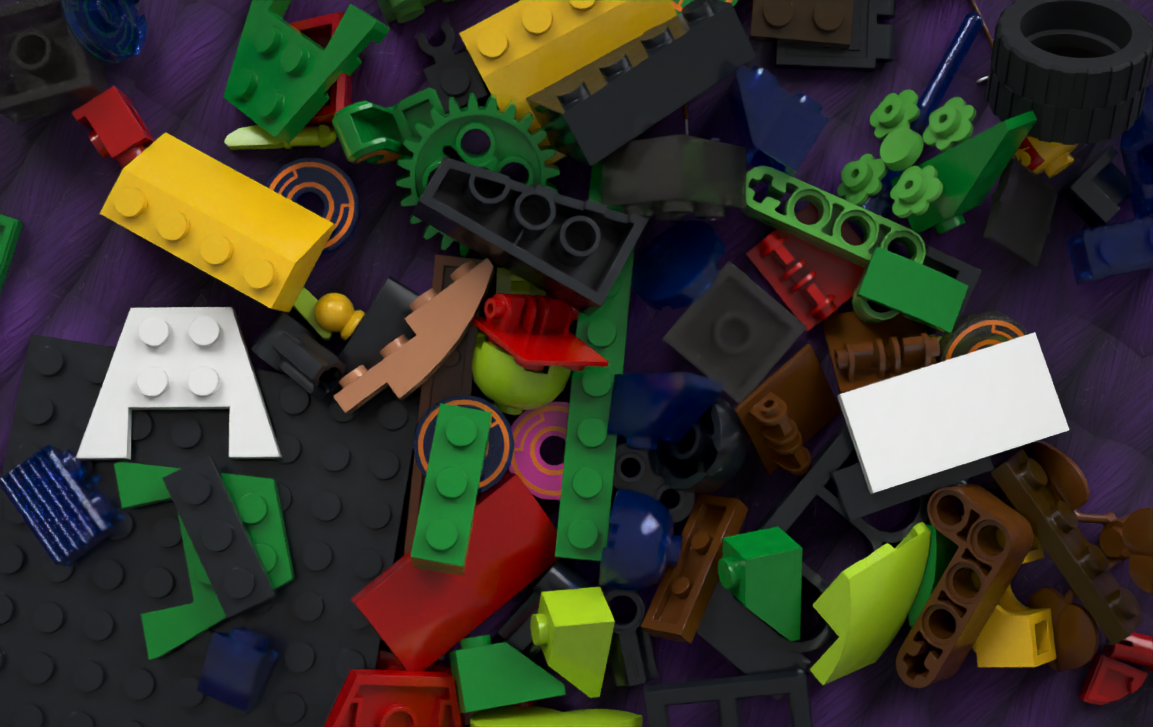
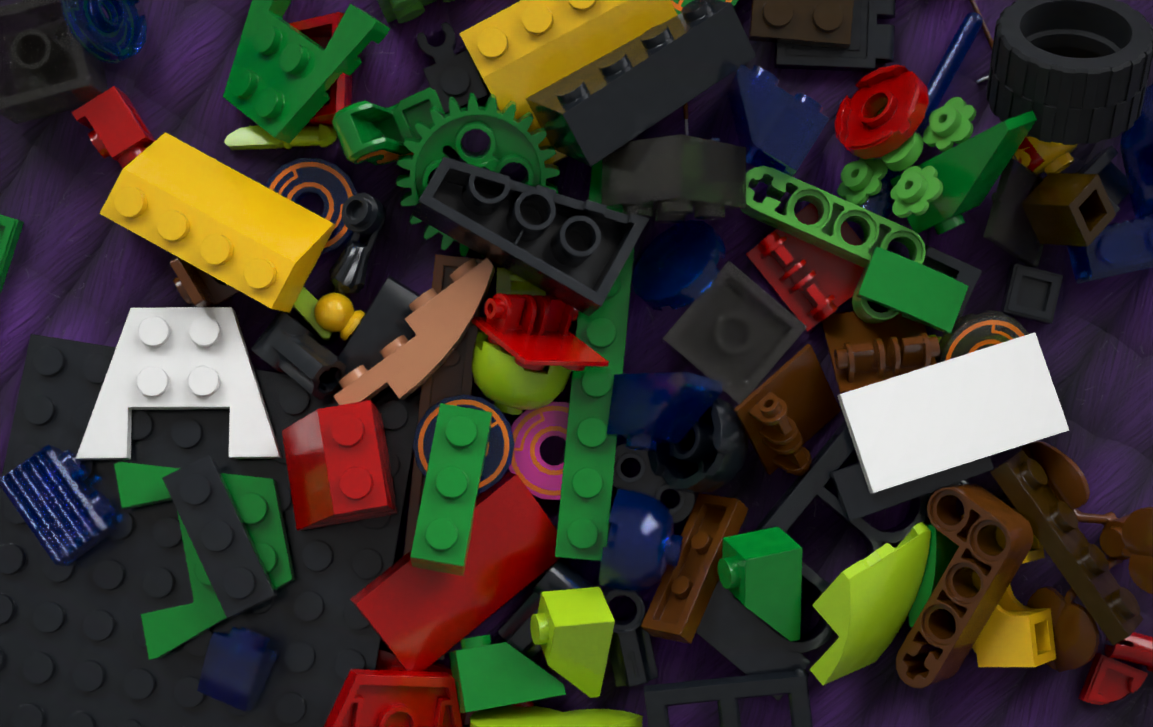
(198, 286): none -> reddish brown bracket
(339, 466): none -> red slope
(363, 216): none -> black piece
(905, 109): none -> red tile
(1031, 294): none -> black tile
(1068, 209): none -> dark brown brick

